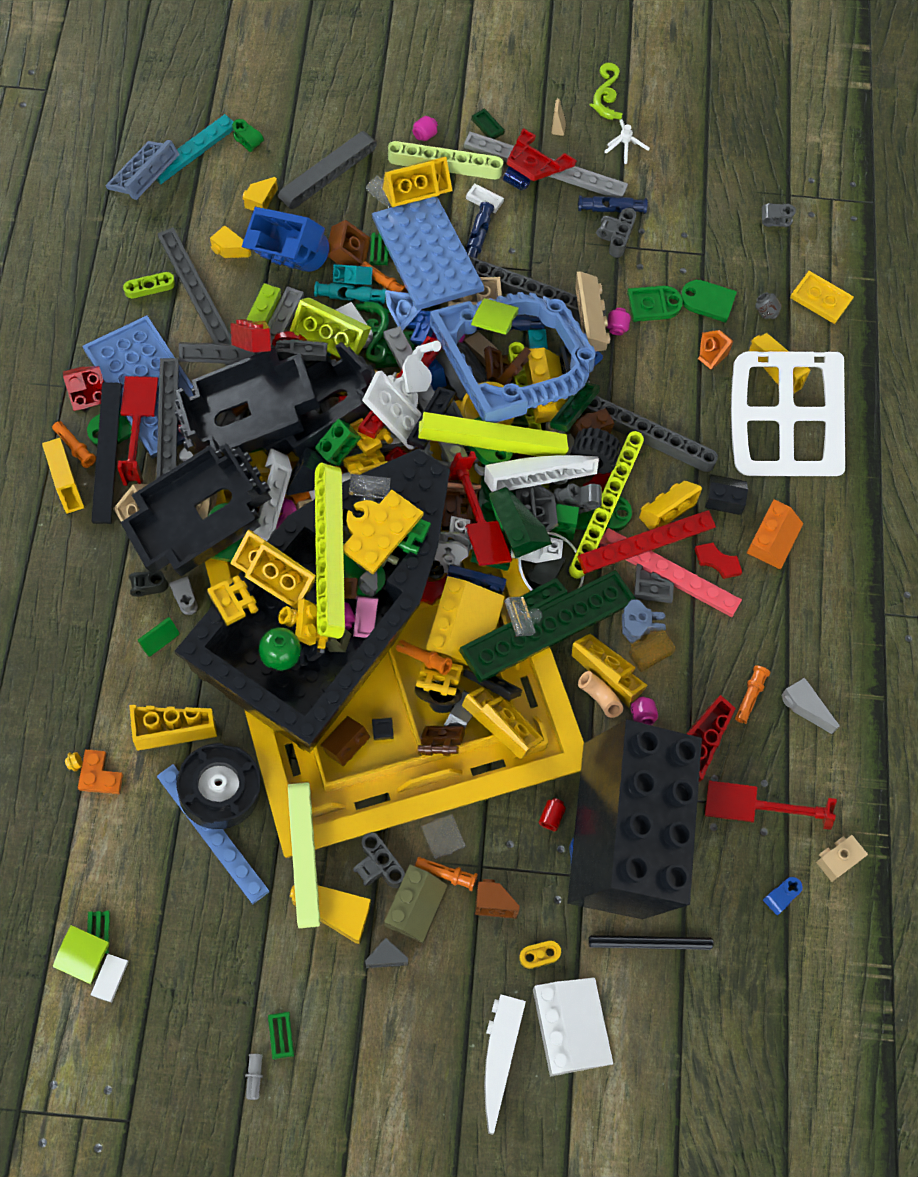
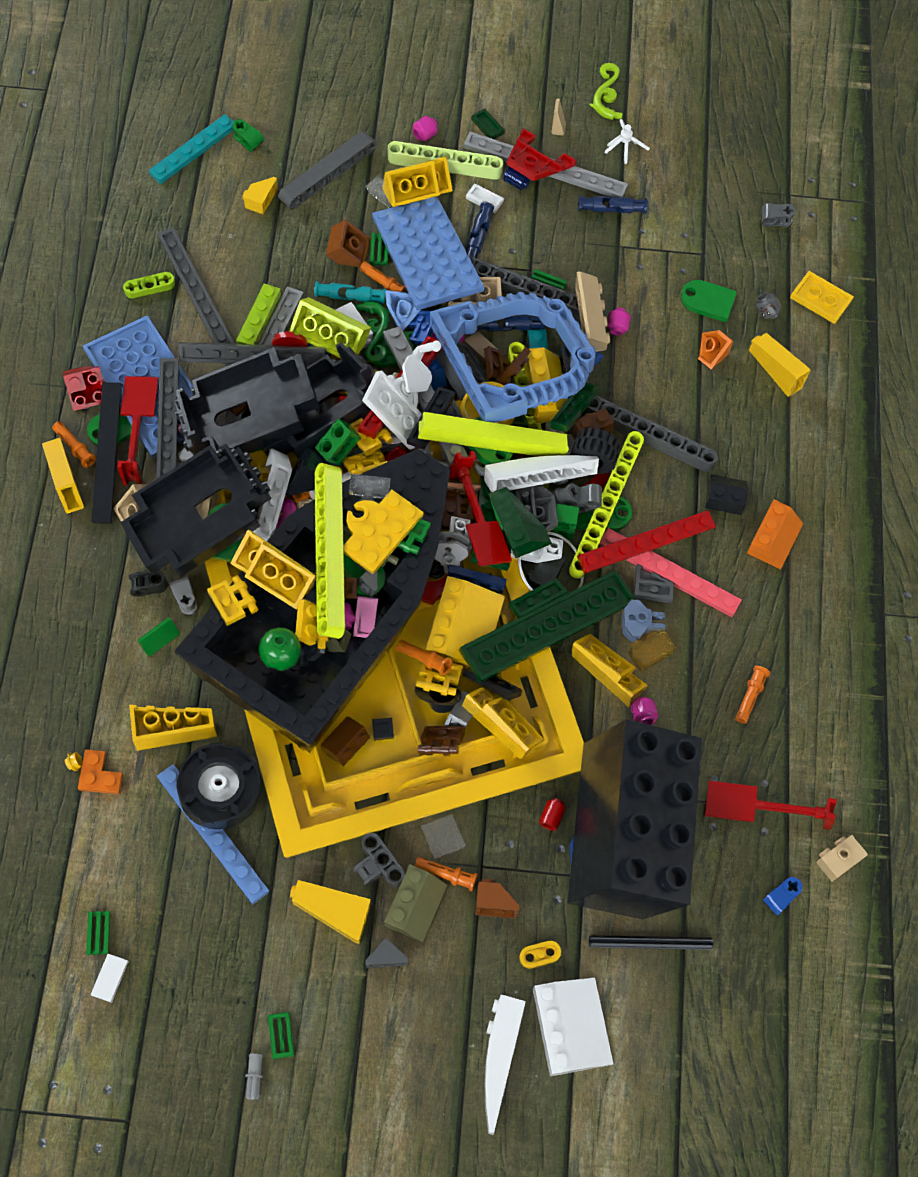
(80, 954): lime slope -> none
(151, 168): sand blue fence -> none
(228, 244): yellow slope -> none
(251, 335): red wedge -> none
(287, 239): blue brick -> none
(288, 616): yellow bush -> none
(303, 855): yellowish green beam -> none
(308, 349): dark grey hinge -> none
(352, 274): teal slope -> none
(494, 316): lime slope -> none
(520, 616): clear plate -> none
(549, 279): none -> green tile
(601, 693): light nougat cylinder -> none
(617, 231): dark grey piece -> none
(653, 303): green tile -> none
(670, 505): yellow slope -> none
(710, 556): red tile -> none
(711, 728): red wedge -> none
(787, 414): white window -> none
(806, 703): light grey slope -> none

